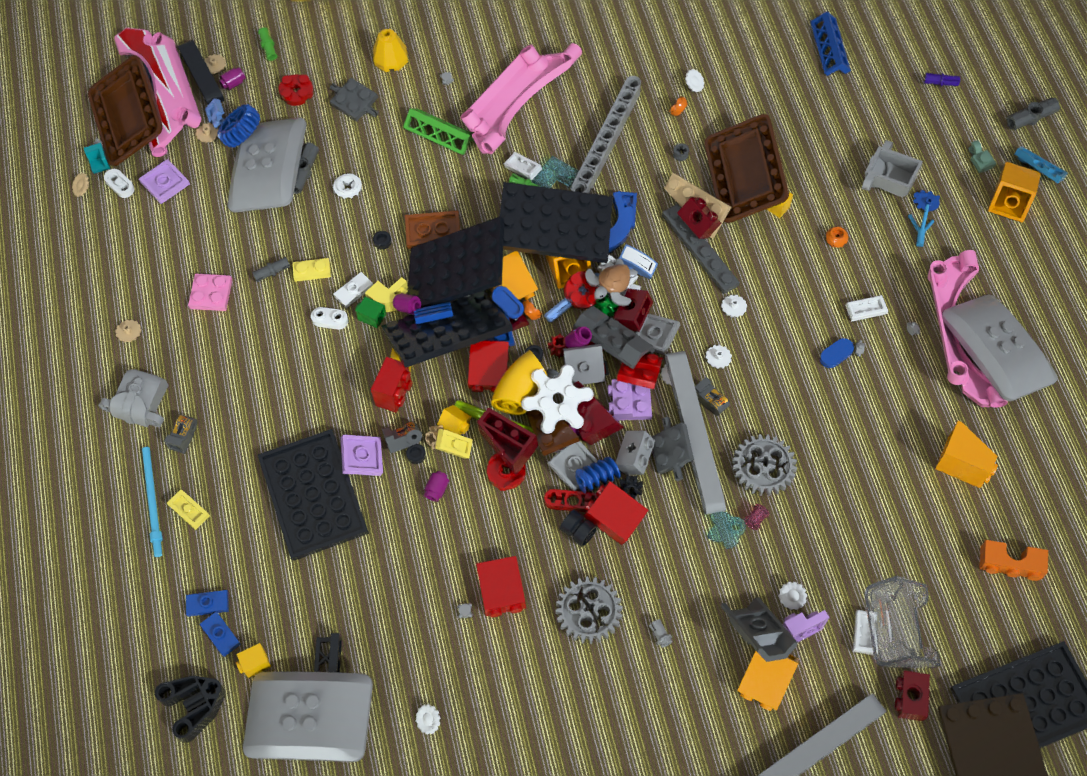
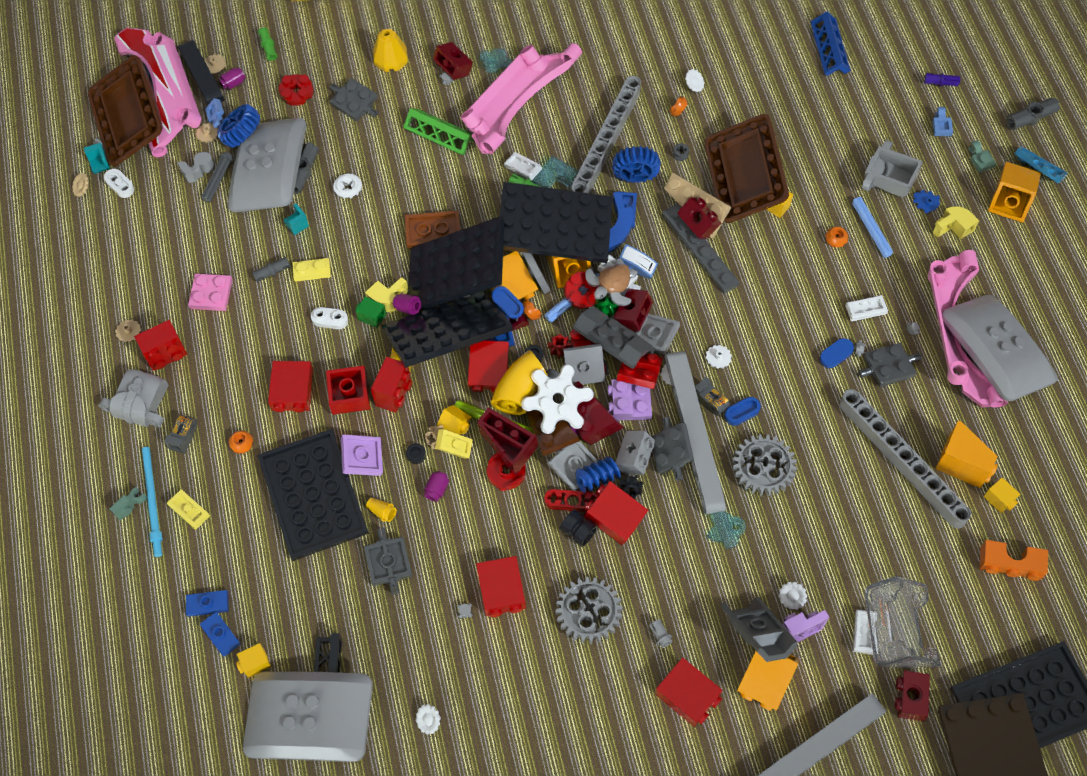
(124, 505): none -> sand green plate
(160, 345): none -> red brick
(164, 181): lavender plate -> none
(201, 716): black connector -> none
(202, 164): none -> light grey leg
(225, 160): none -> dark grey axle
(240, 447): none -> orange plate
(290, 386): none -> red brick
(296, 222): none -> teal panel
(348, 390): none -> red brick
(353, 290): white plate -> none
(382, 240): black tile -> none
(383, 510): none -> yellow cone
(388, 561): none -> dark grey plate
(402, 437): dark grey leg -> none
(433, 313): blue tile -> none
(452, 60): none -> dark red brick
(495, 59): none -> clear light blue plate
(535, 272): none -> light grey plate
(579, 337): magenta brick -> none
(636, 164): none -> blue gear
(689, 692): none -> red brick
(734, 306): white piece -> none
(742, 411): none -> blue tile
(756, 517): clear pink bush -> none
(872, 227): none -> light blue axle
(889, 364): none -> dark grey plate
(906, 467): none -> light grey beam
(921, 231): dark azure plant -> none
(941, 125): none -> medium blue plate
(958, 220): none -> light yellow brick
(1002, 496): none -> yellow brick

